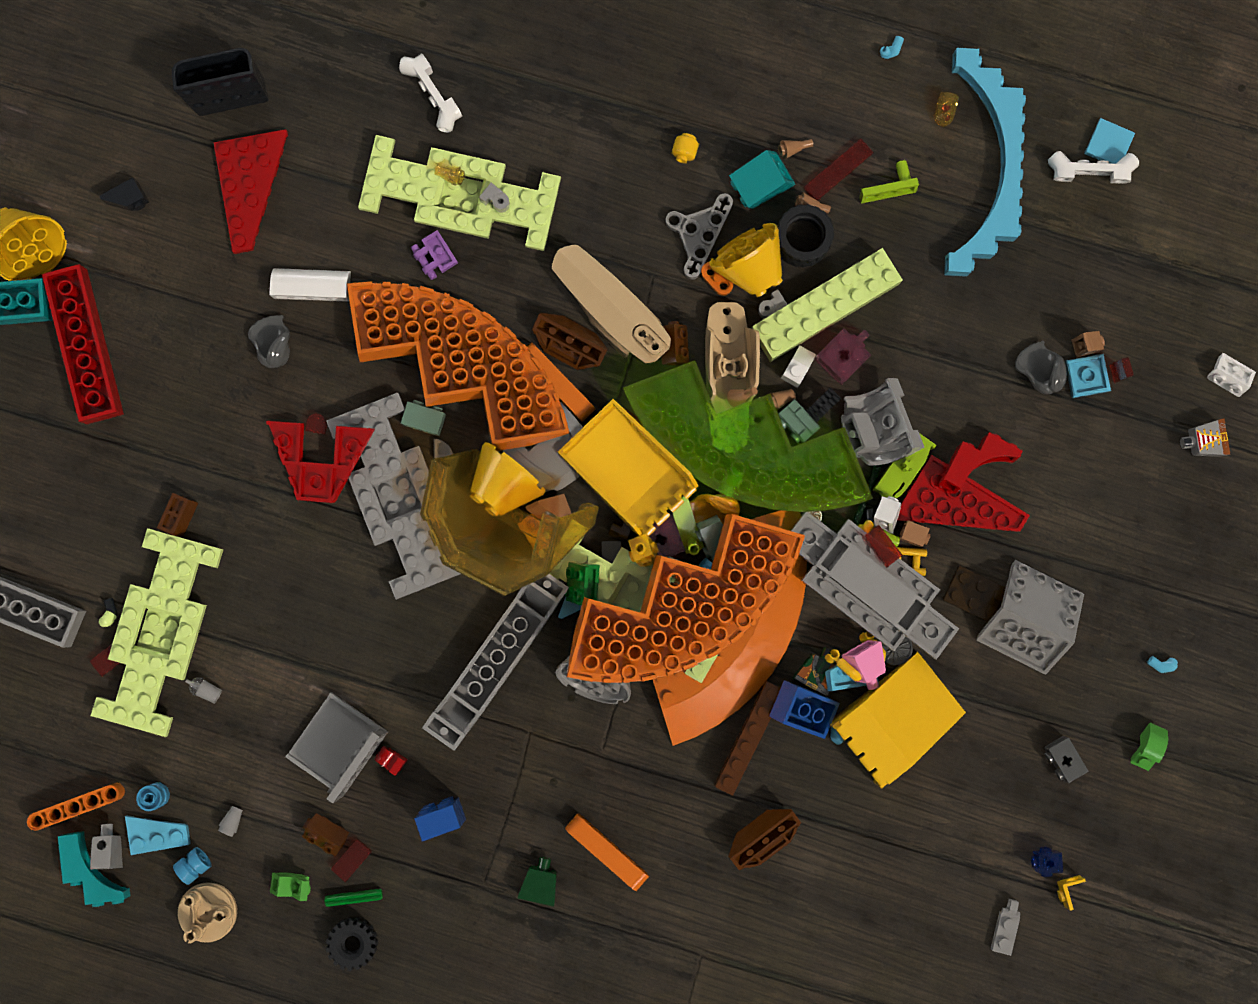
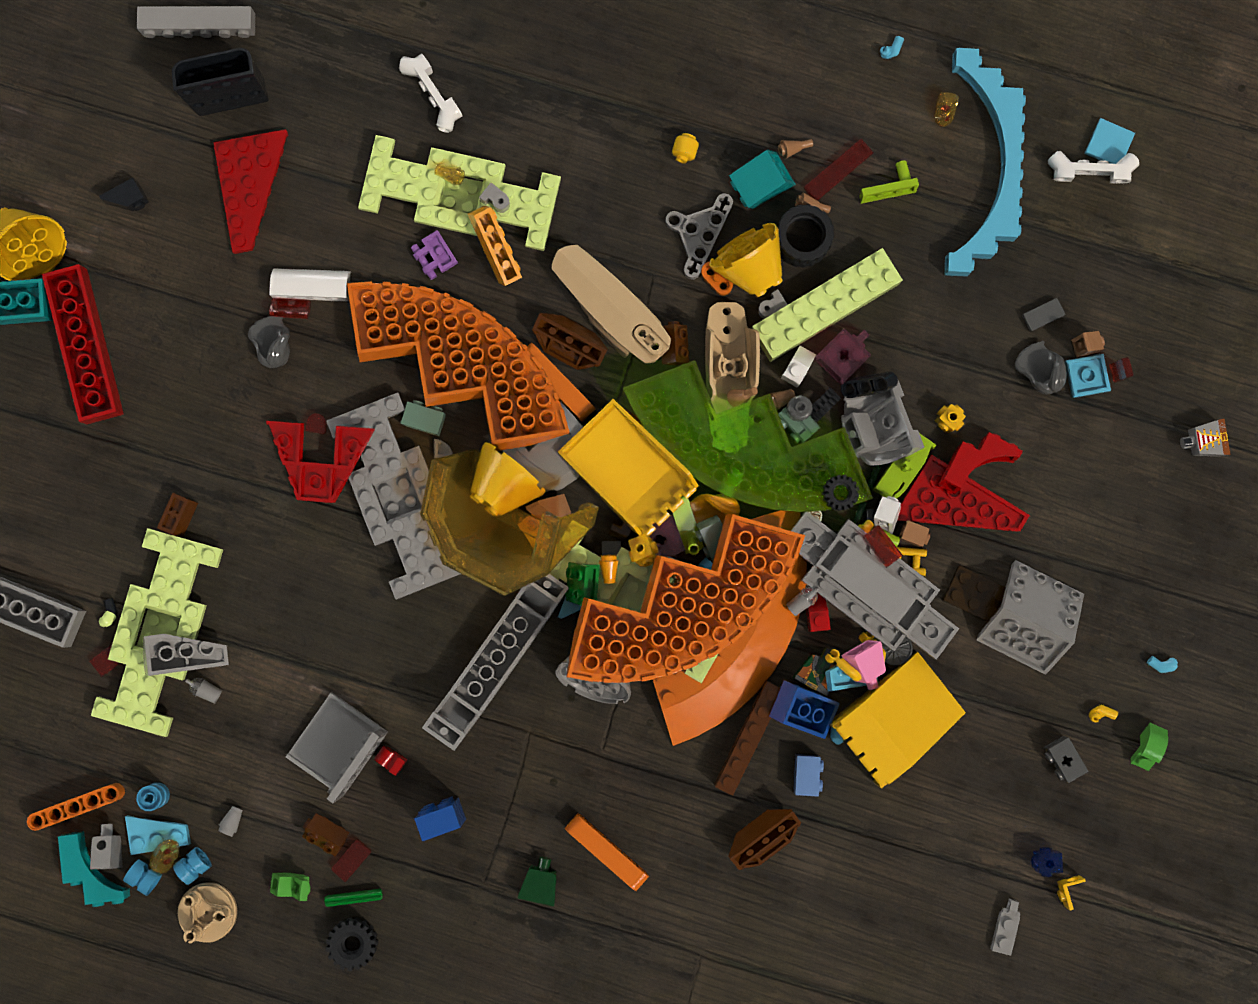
(142, 877): none -> dark azure wheel
(164, 856): none -> clear yellow rock
(175, 654): none -> light grey wedge
(196, 21): none -> light grey brick
(290, 308): none -> clear red tile
(494, 245): none -> light orange brick
(609, 568): none -> light orange cone
(799, 408): none -> dark grey head
(803, 600): none -> light grey piece
(807, 775): none -> medium blue brick
(818, 616): none -> red slope
(829, 497): none -> black tyre
(876, 383): none -> black beam
(944, 421): none -> yellow brick
(1043, 314): none -> dark grey tile
(1101, 711): none -> yellow arm
(1231, 375): white bracket -> none

